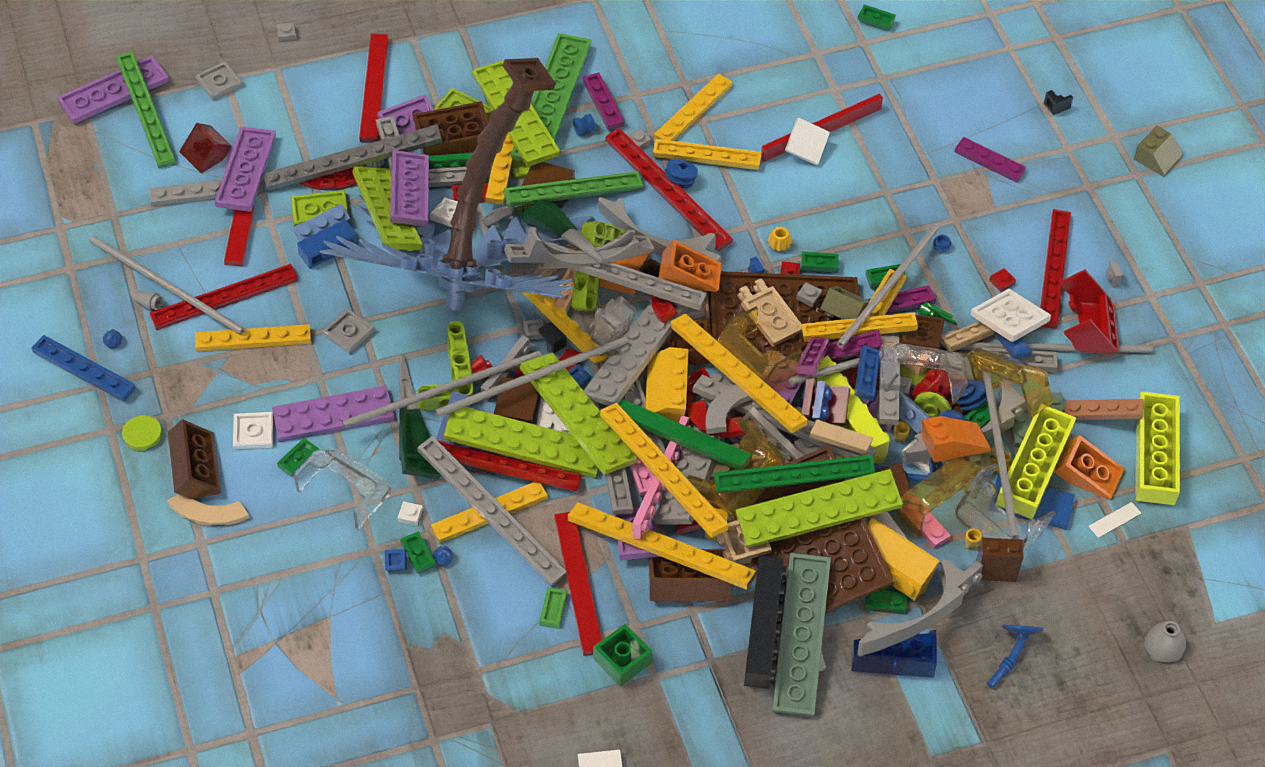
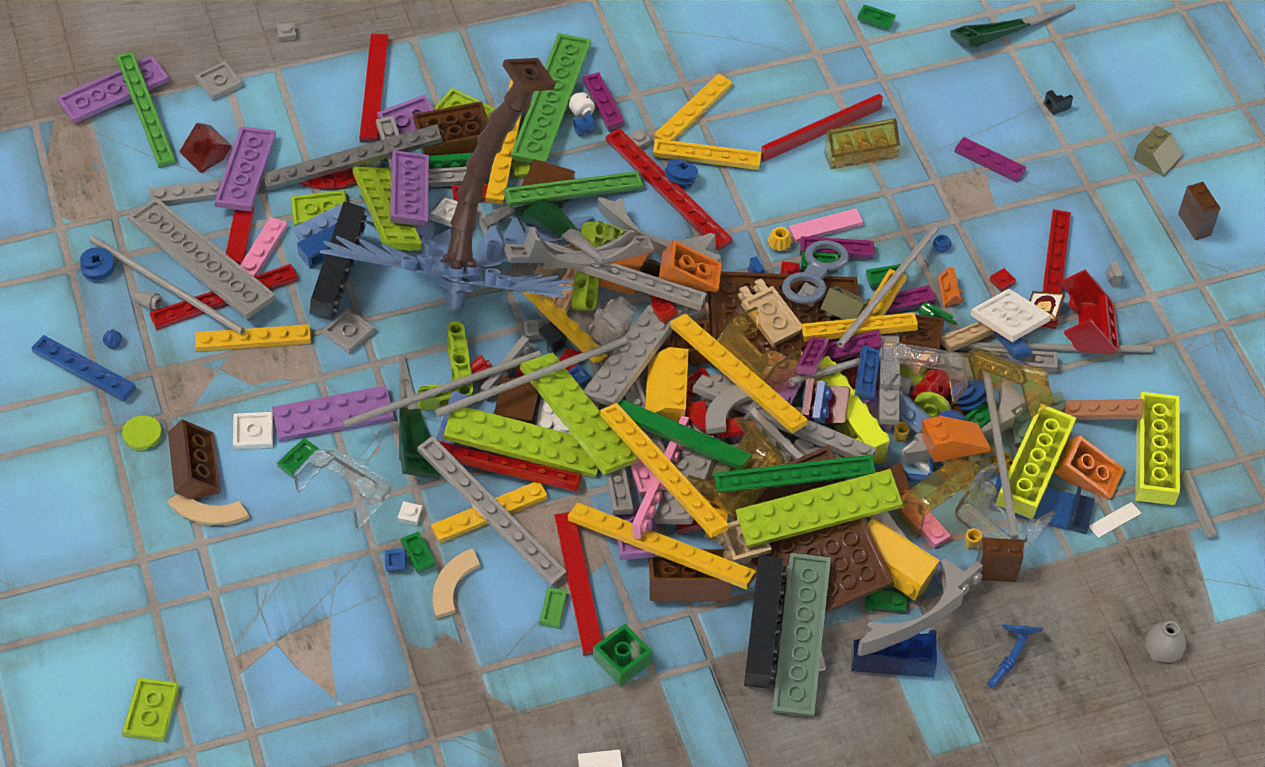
(97, 264): none -> blue piece
(151, 709): none -> lime tile
(202, 258): none -> light grey plate
(264, 246): none -> bright pink plate
(336, 269): none -> black brick
(443, 555): blue plate -> none
(448, 580): none -> tan tile
(529, 133): lime plate -> none
(581, 105): none -> white head
(807, 141): white tile -> none
(815, 272): none -> sand blue bar
(826, 225): none -> bright pink tile
(841, 437): tan tile -> none
(856, 248): none -> magenta plate
(862, 143): none -> clear yellow slope
(949, 287): none -> orange plate
(983, 33): none -> dark green plate
(1048, 302): none -> sticker
(1080, 512): none -> dark blue panel
(1198, 504): none -> light grey axle
(1199, 210): none -> reddish brown brick

